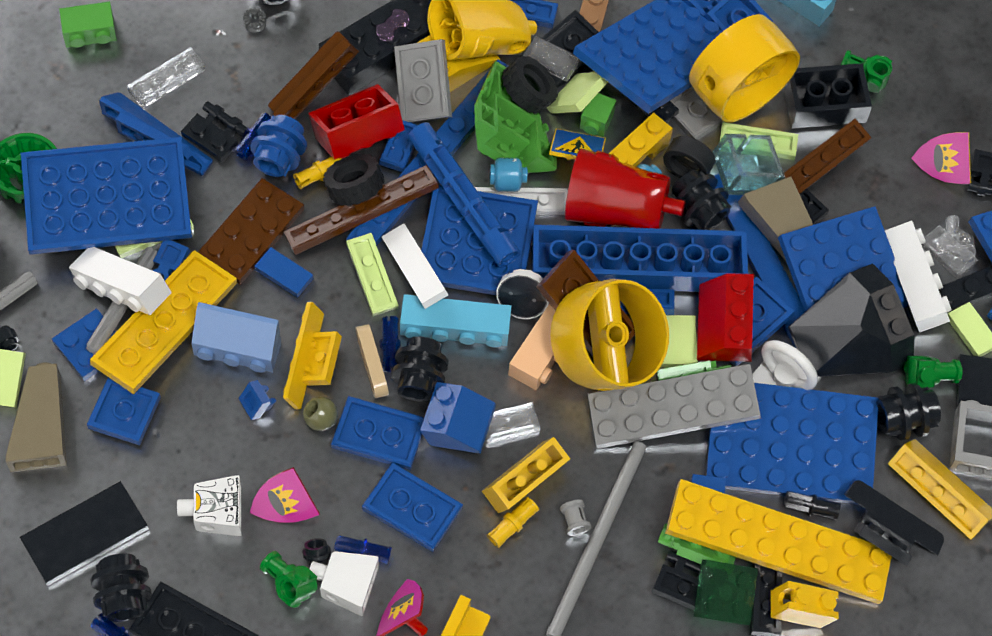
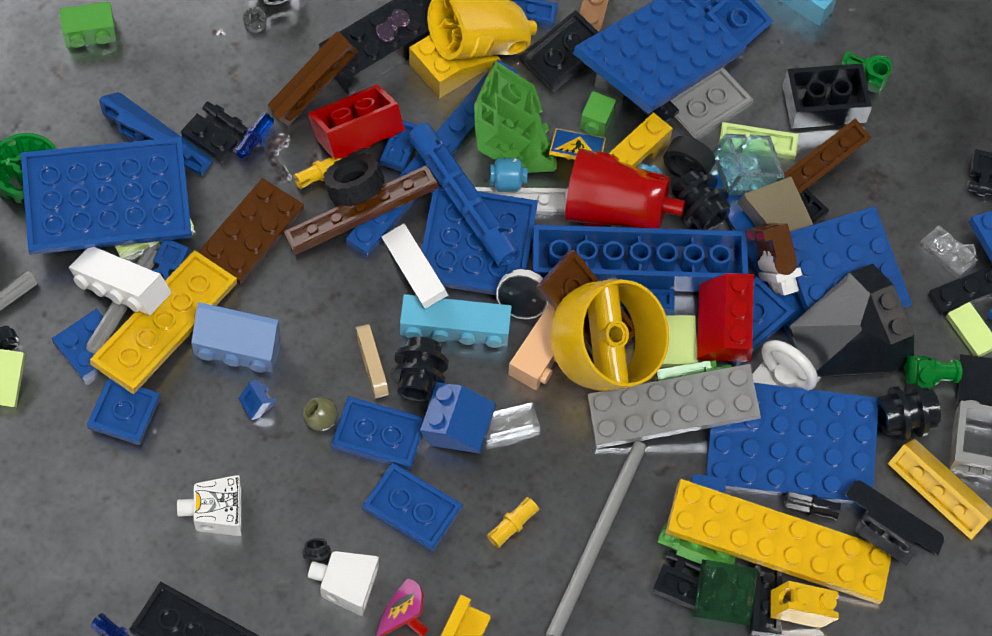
(39, 424): dark tan slope -> none
(84, 533): black tile -> none
(121, 587): black piece -> none
(166, 77): clear plate -> none
(278, 145): blue piece -> none
(284, 272): blue tile -> none
(284, 499): dark pink shield -> none
(292, 582): green connector -> none
(313, 356): yellow bracket -> none
(356, 546): clear blue axle -> none
(372, 274): yellowish green tile -> none
(389, 342): clear blue pin -> none
(423, 81): light grey tile -> none
(526, 475): yellow brick -> none
(529, 84): black tyre -> none
(553, 58): clear plate -> none
(575, 517): light grey bush -> none
(578, 93): yellowish green tile -> none
(744, 68): yellow cylinder -> none
(776, 256): none -> reddish brown hips
(916, 276): white brick -> none
(946, 158): dark pink shield -> none
(958, 234): clear arm -> none

